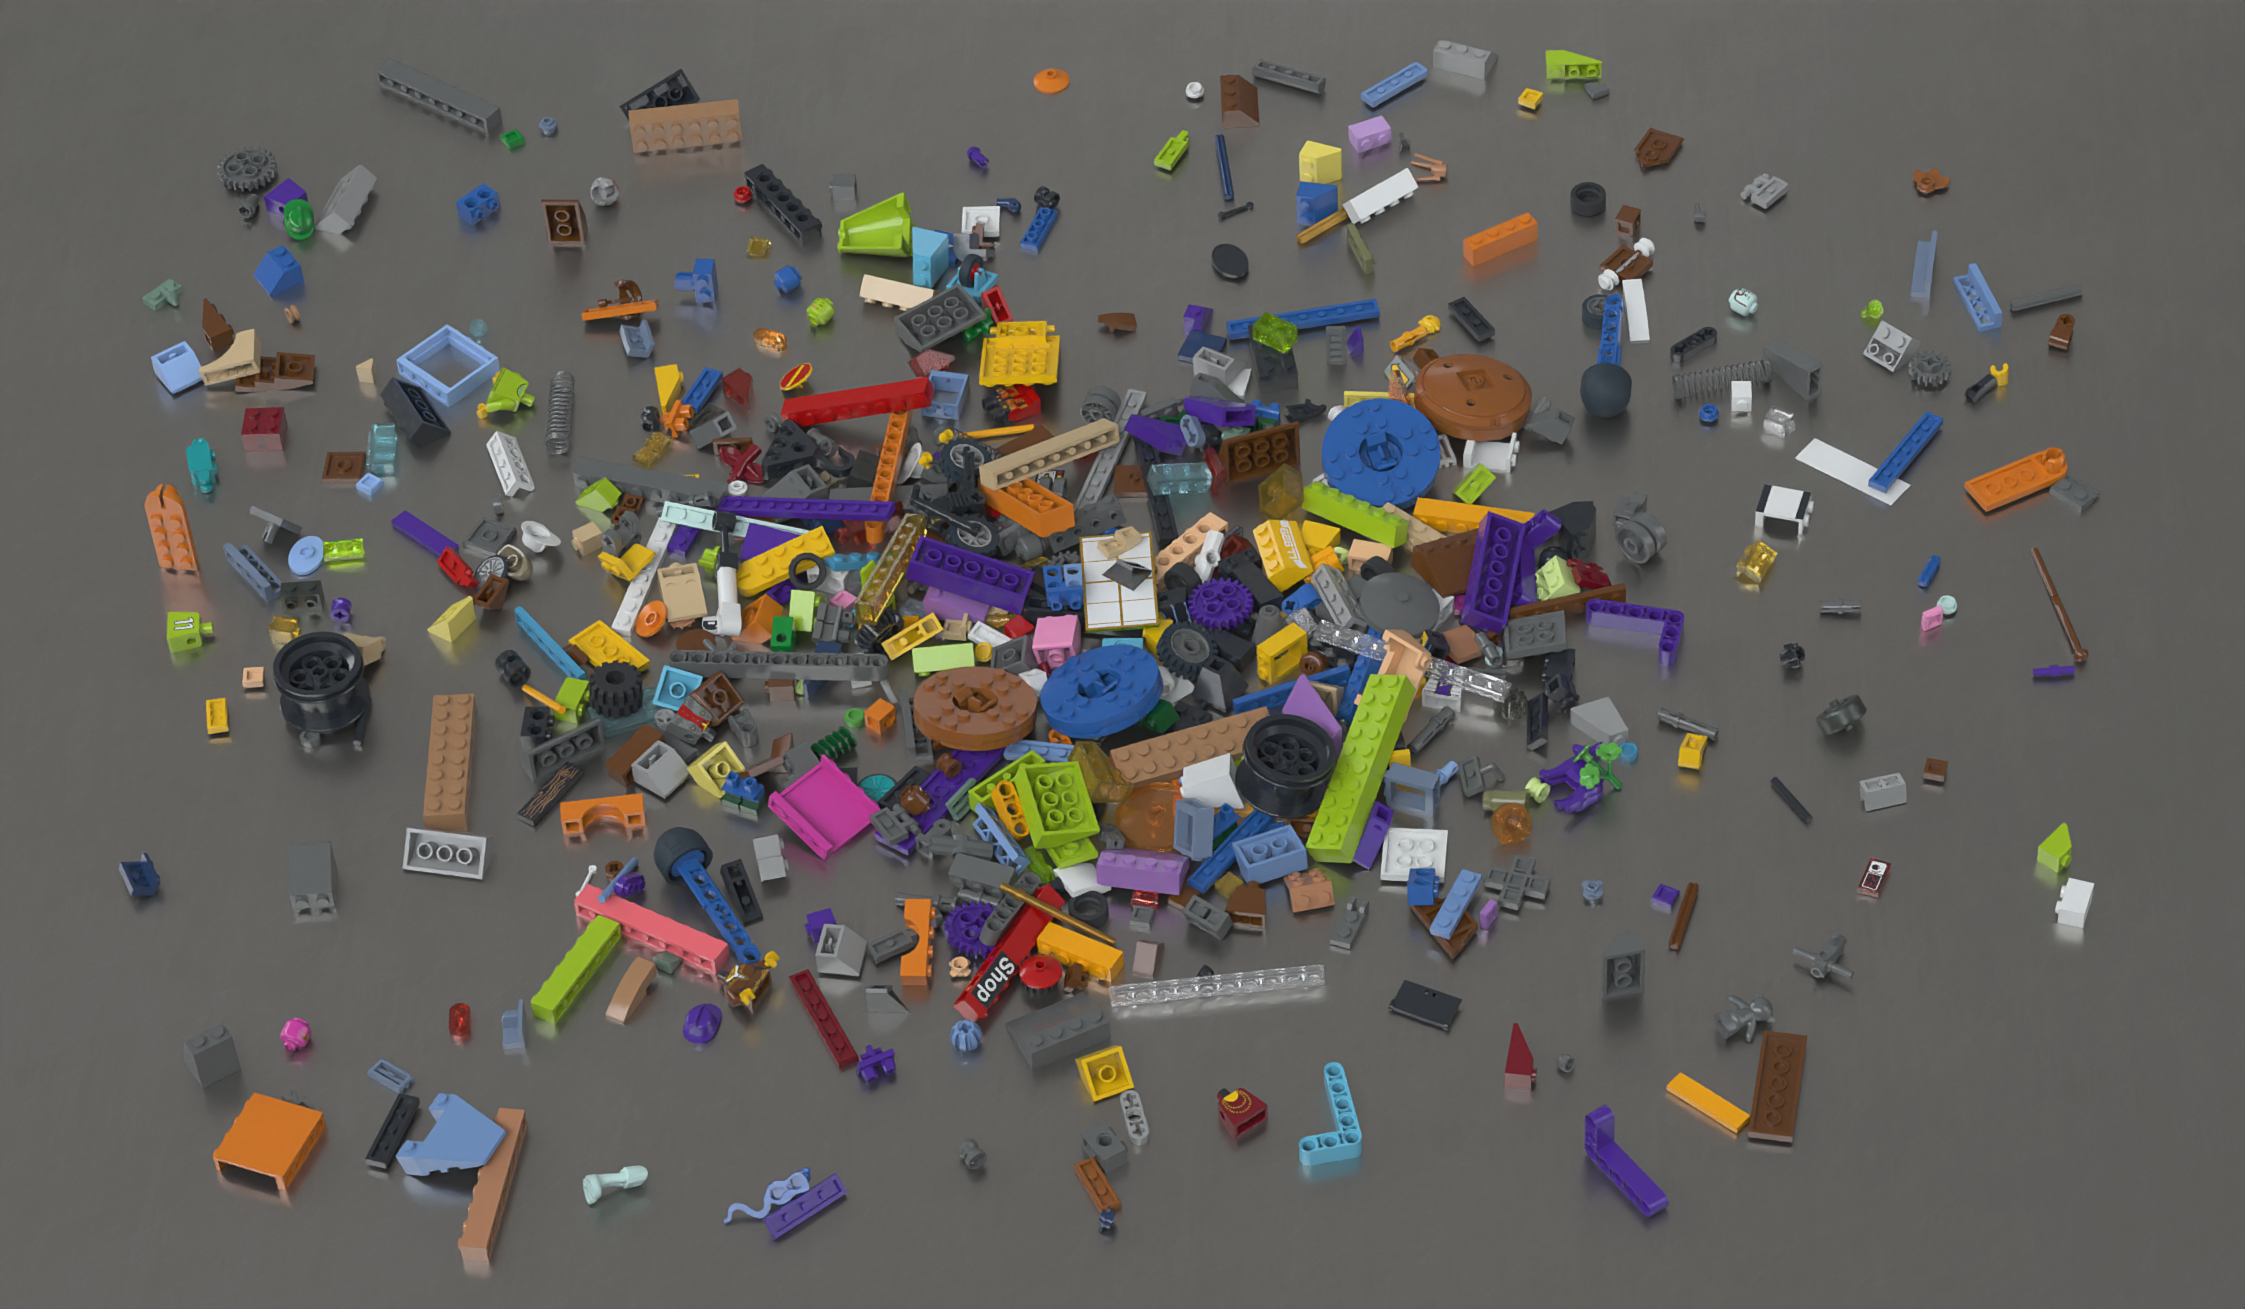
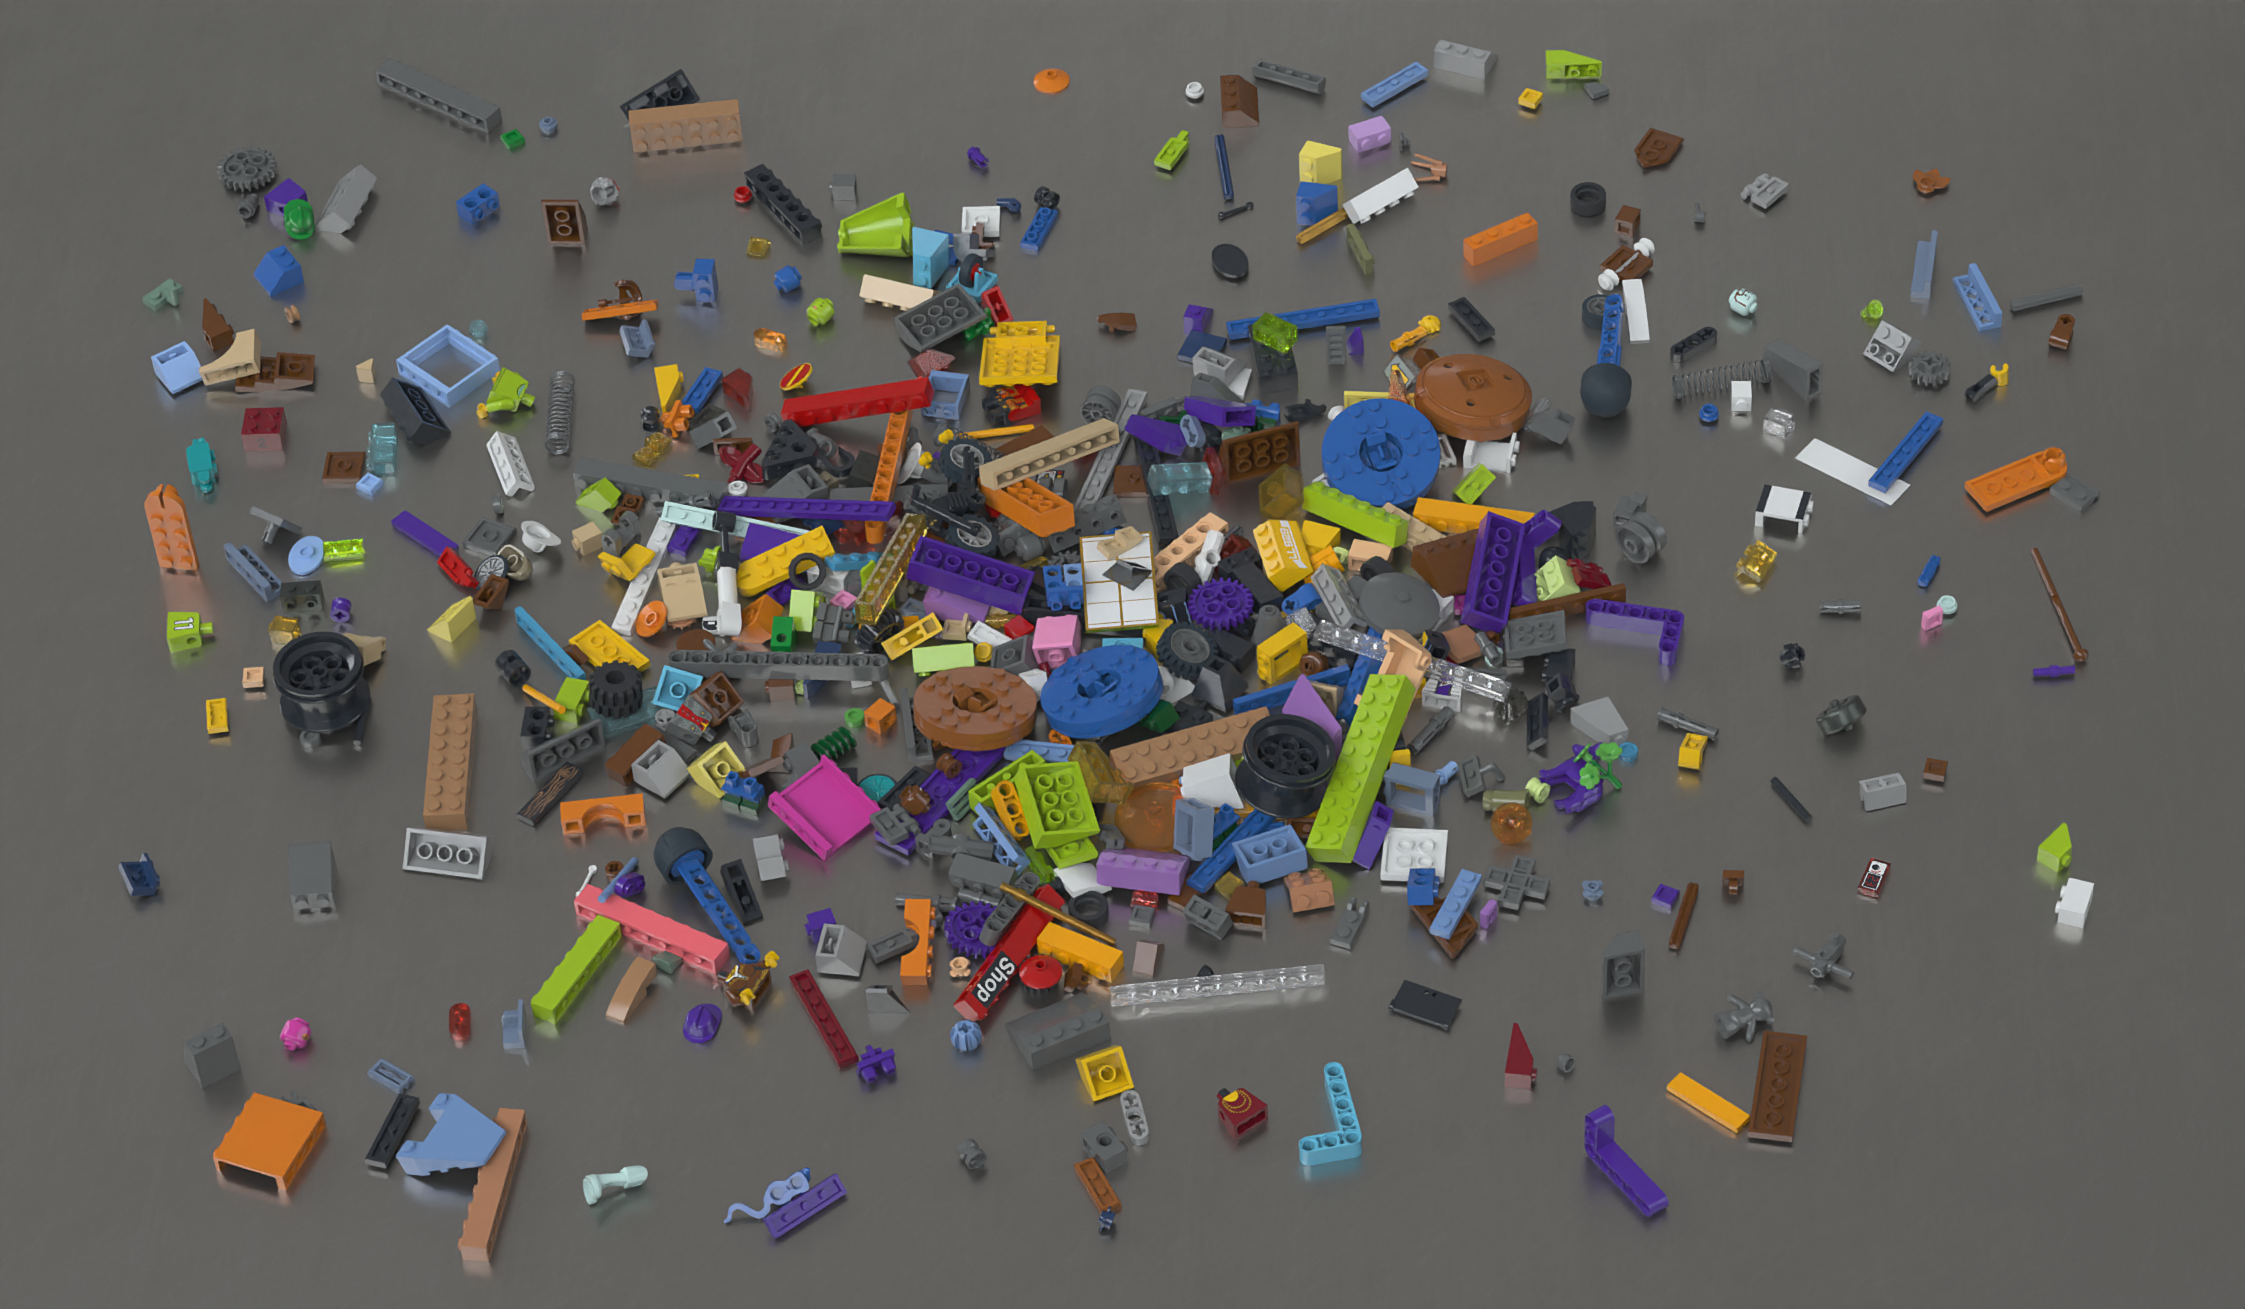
(1733, 879): none -> reddish brown tile

